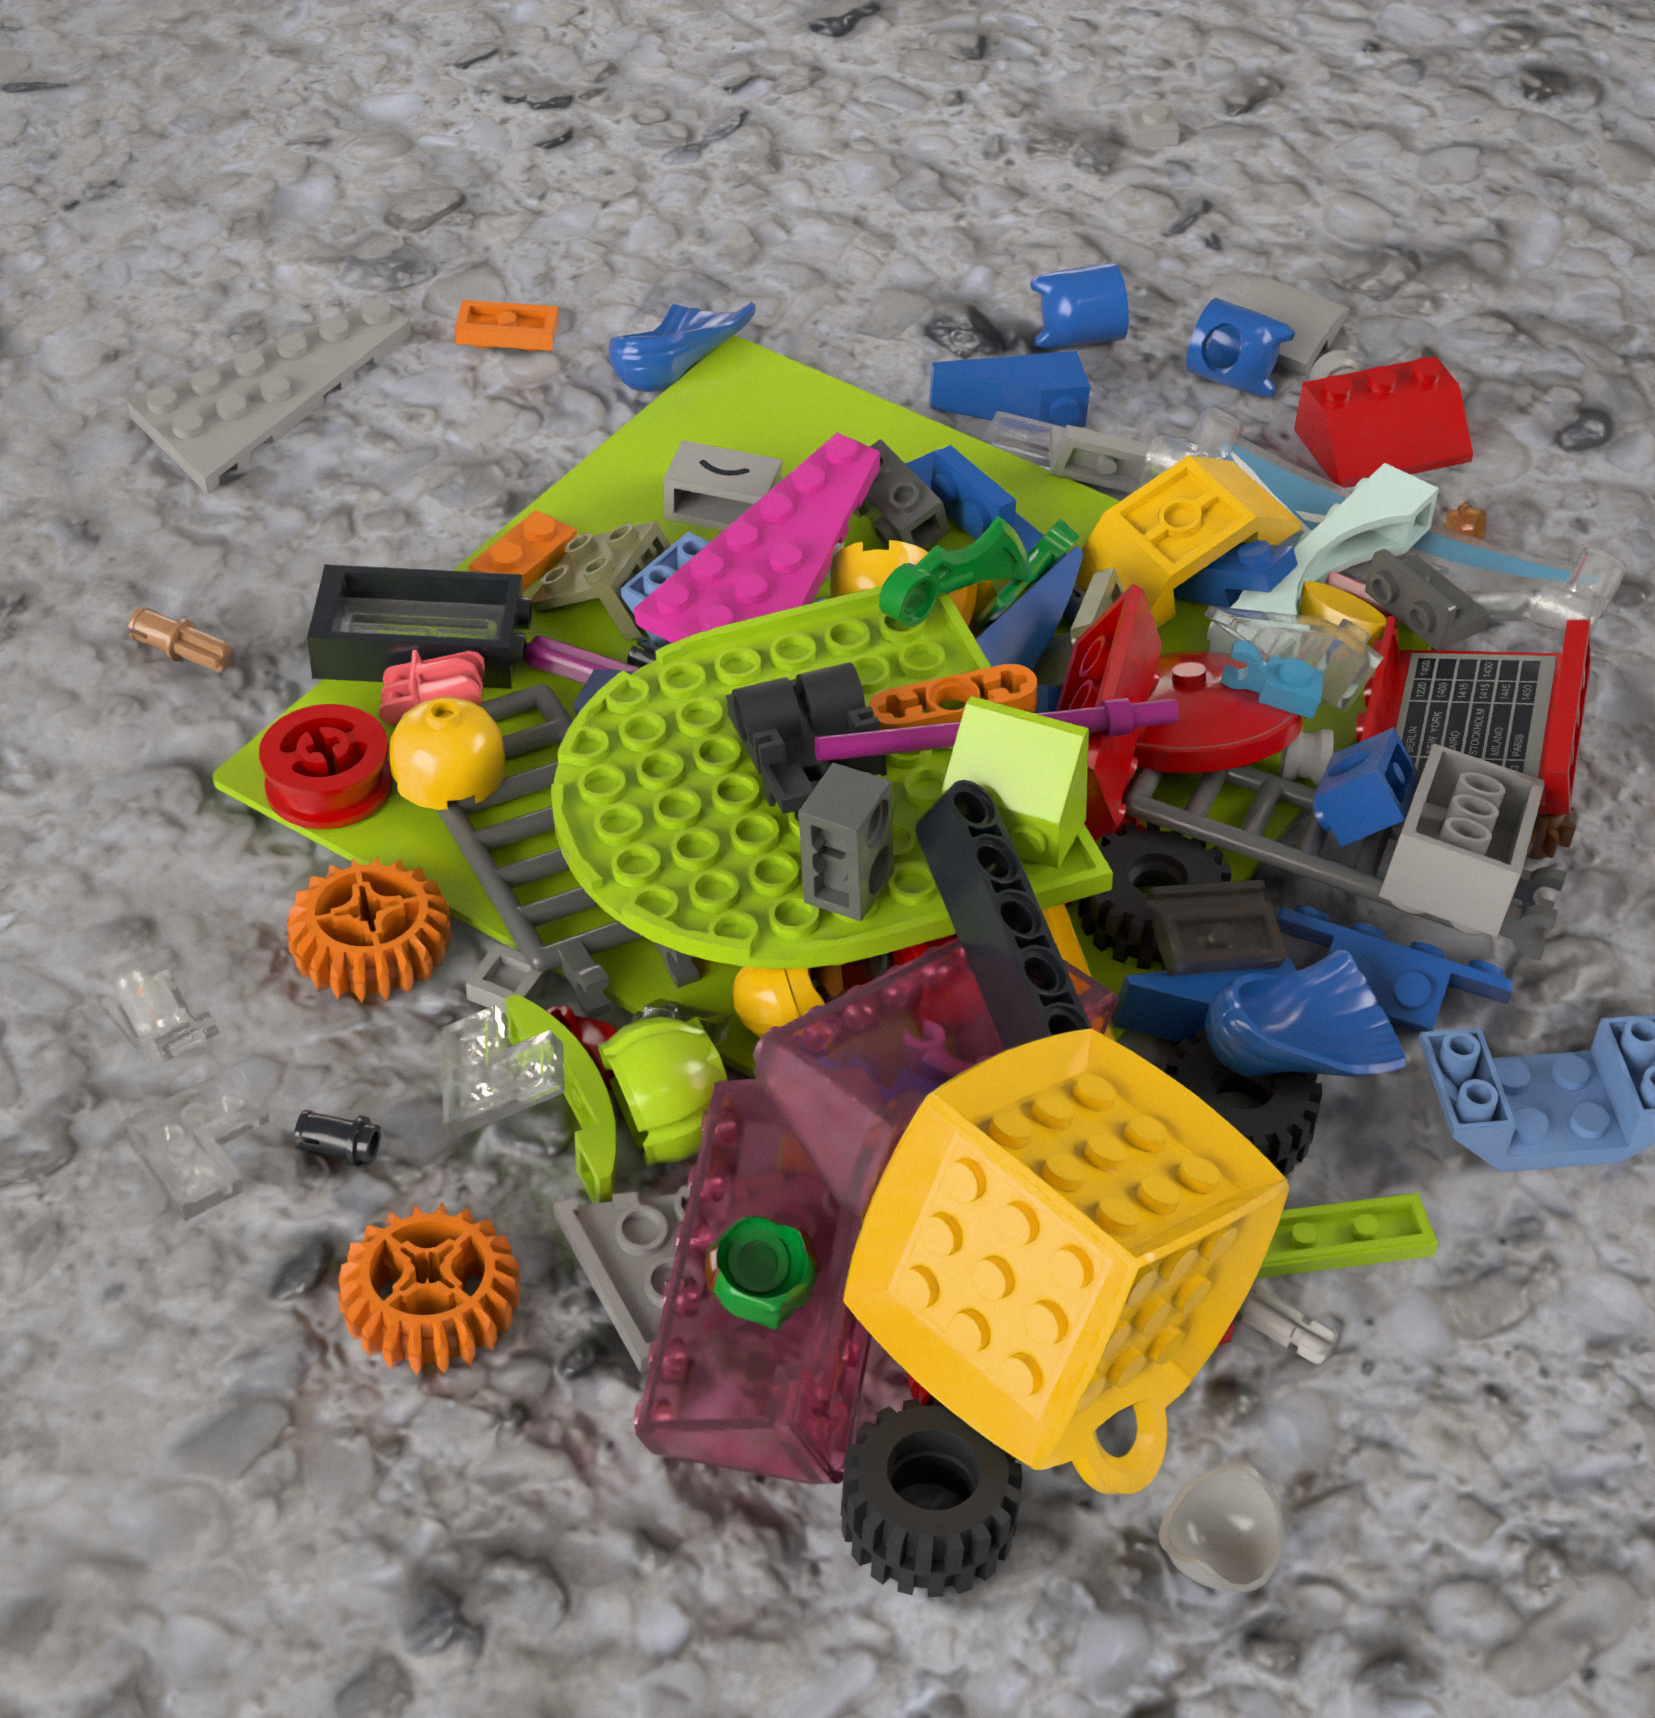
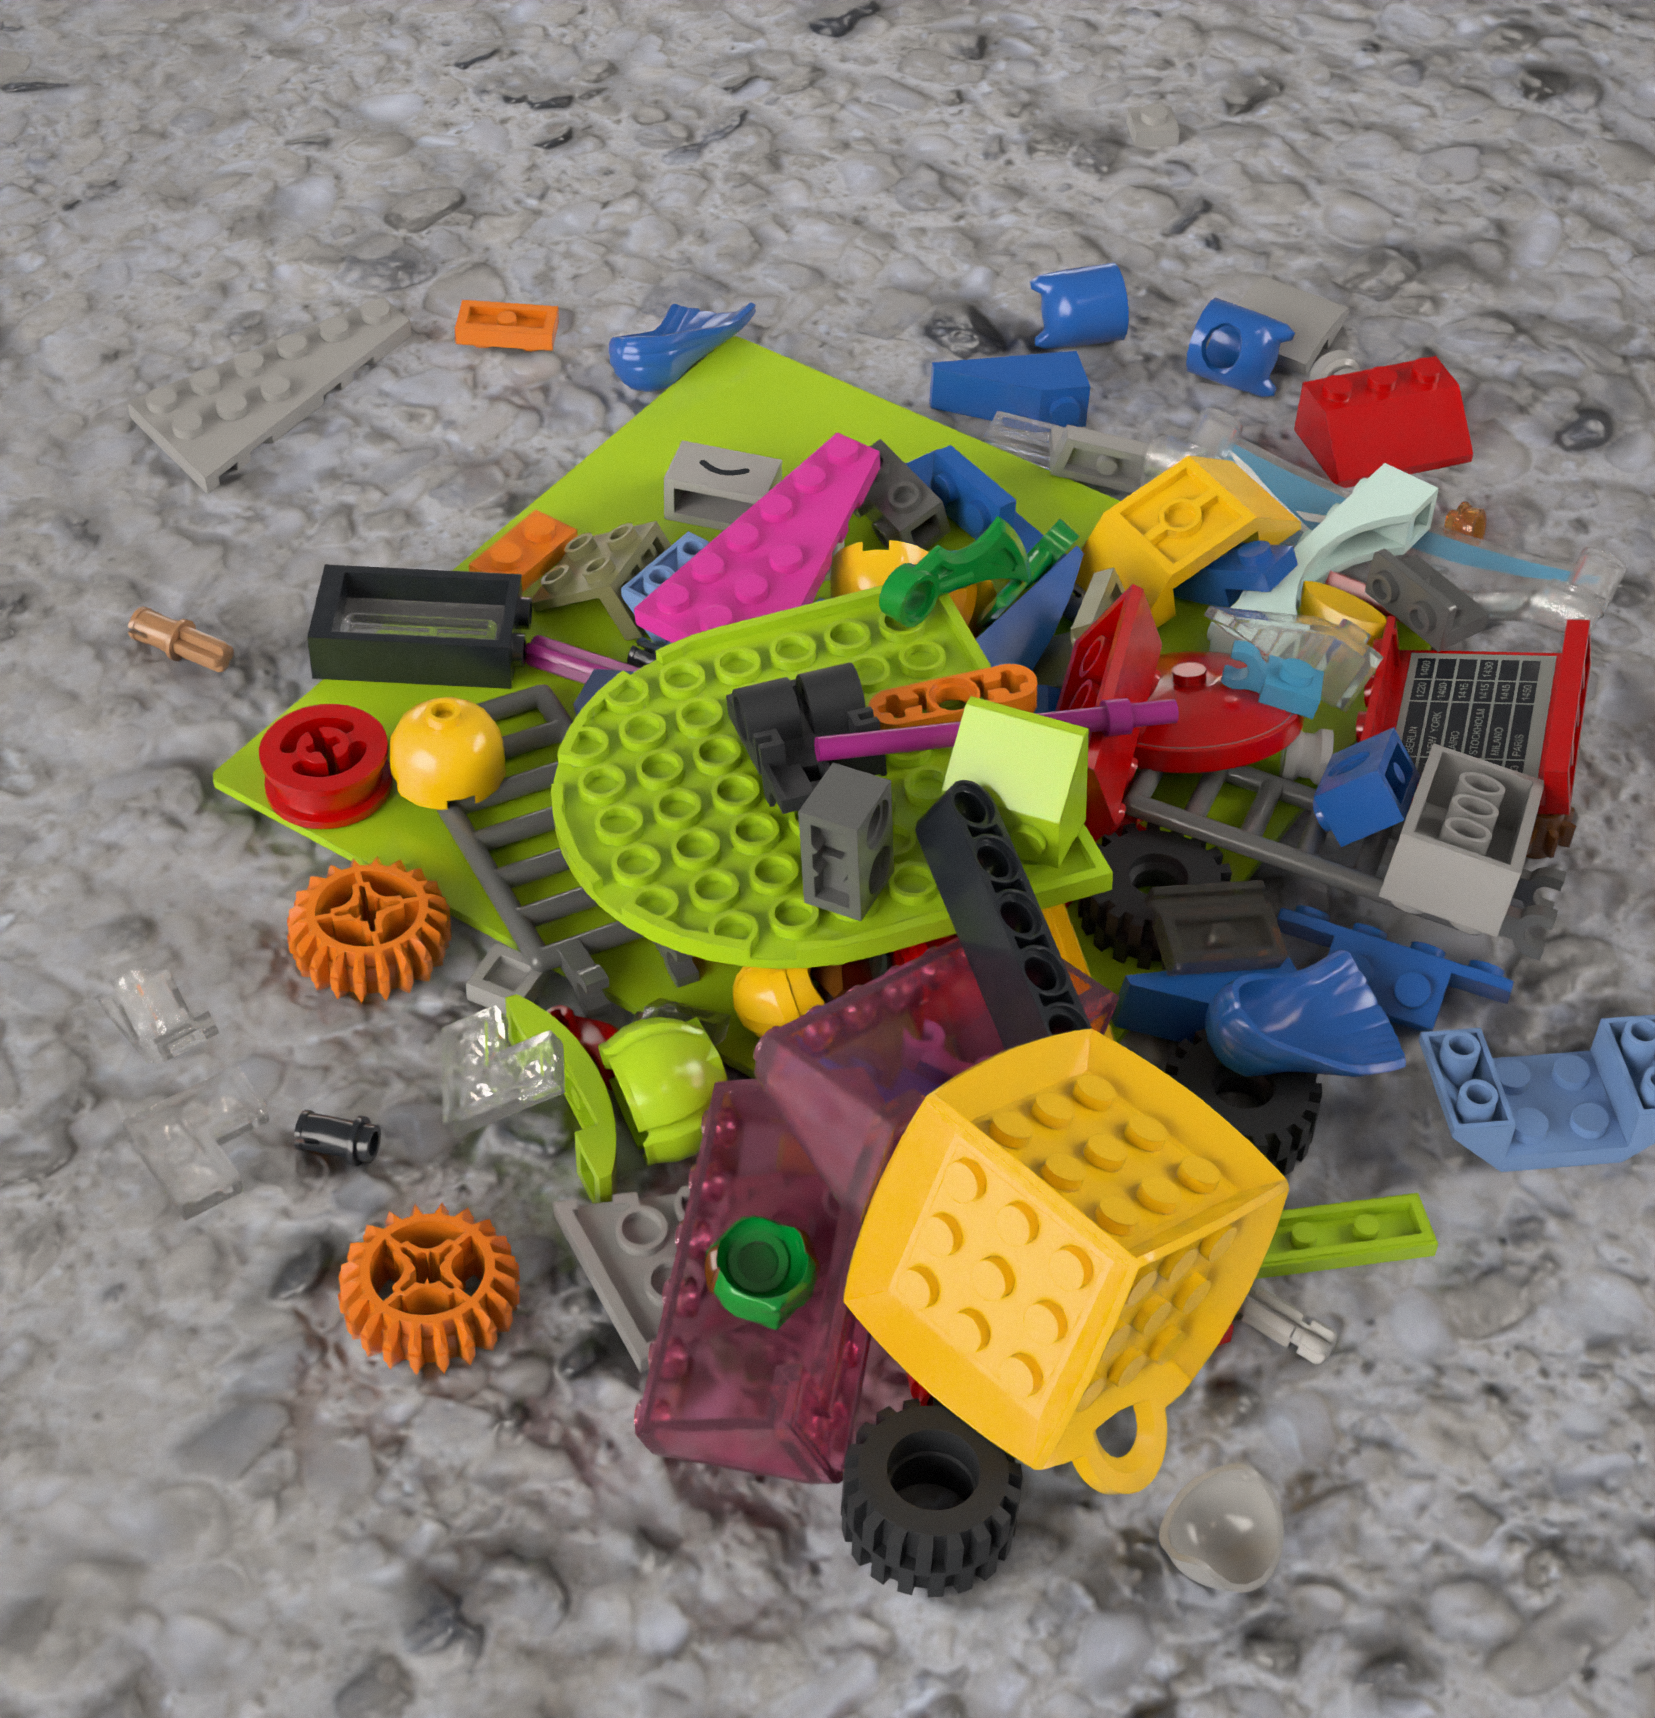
(439, 677): coral arm -> none

